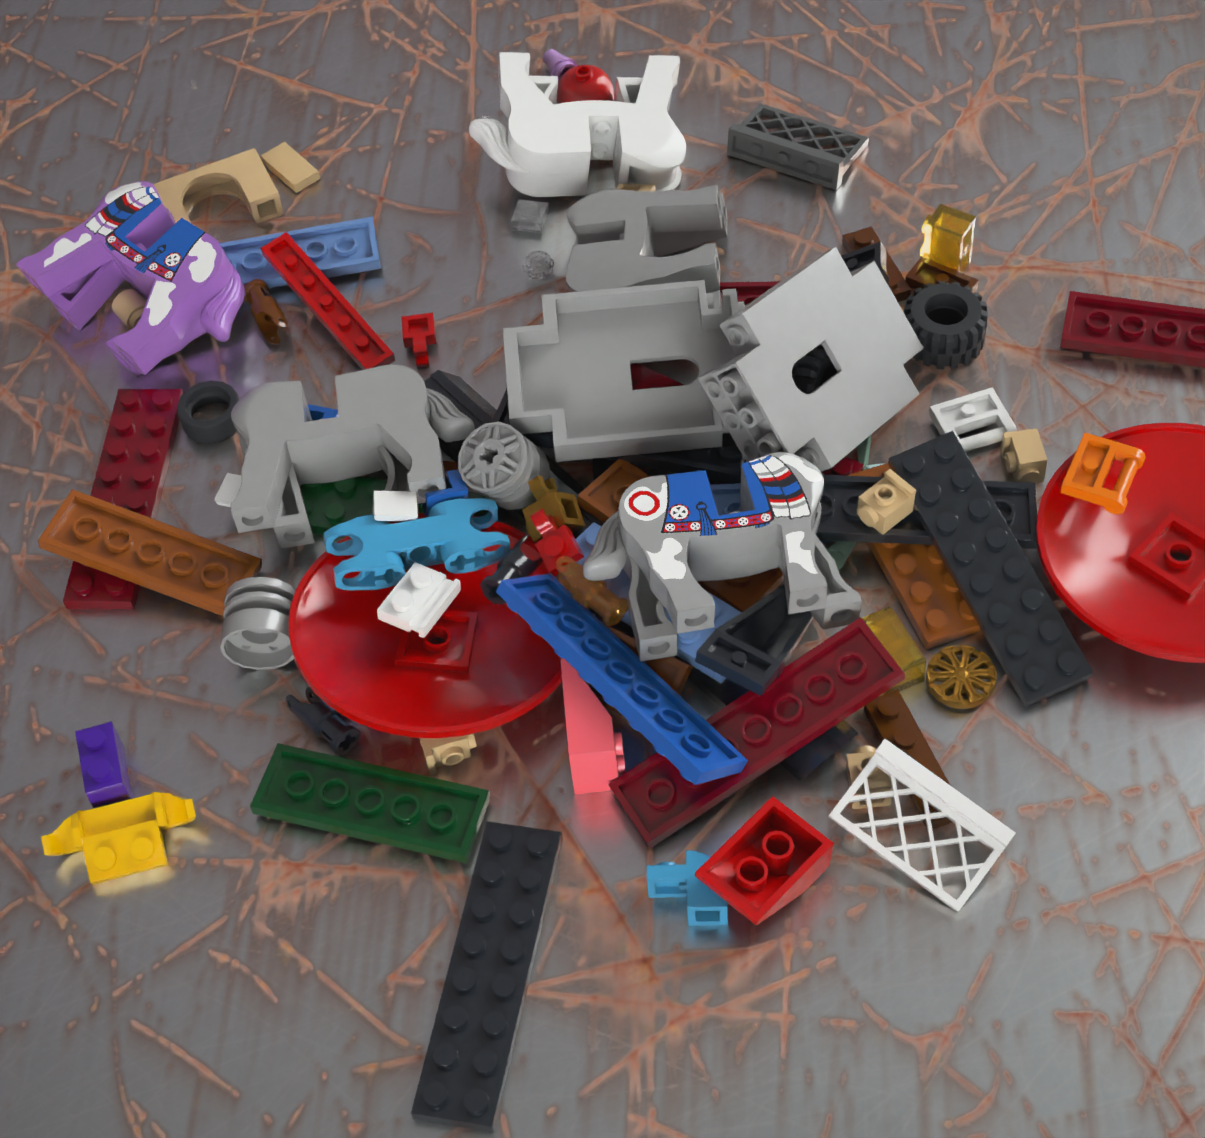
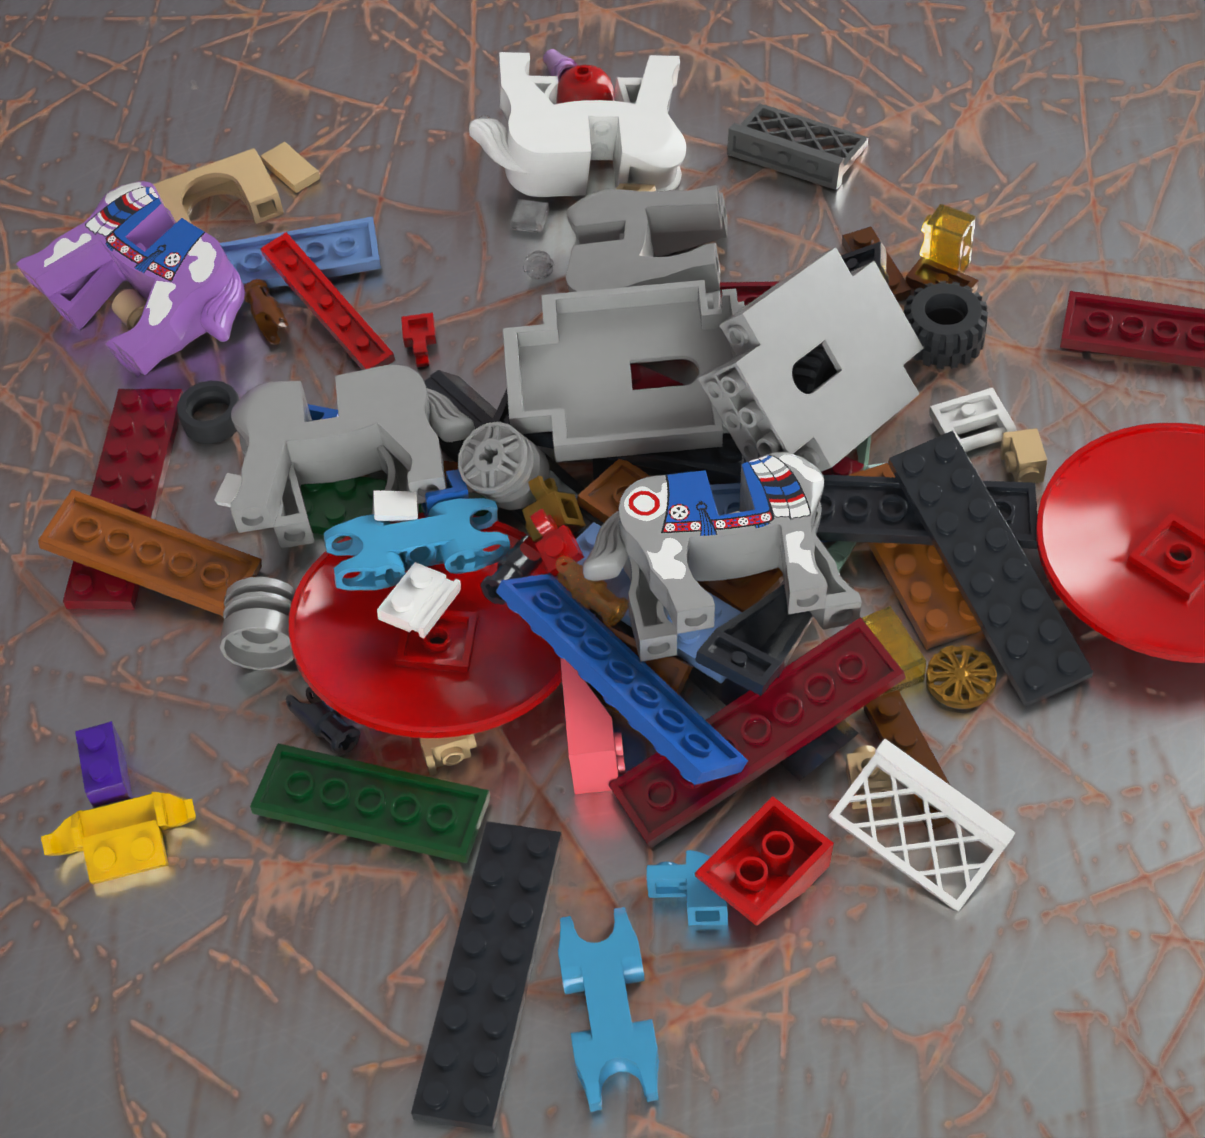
(614, 1040): none -> dark azure piece
(886, 502): tan brick -> none
(1091, 469): orange plate -> none

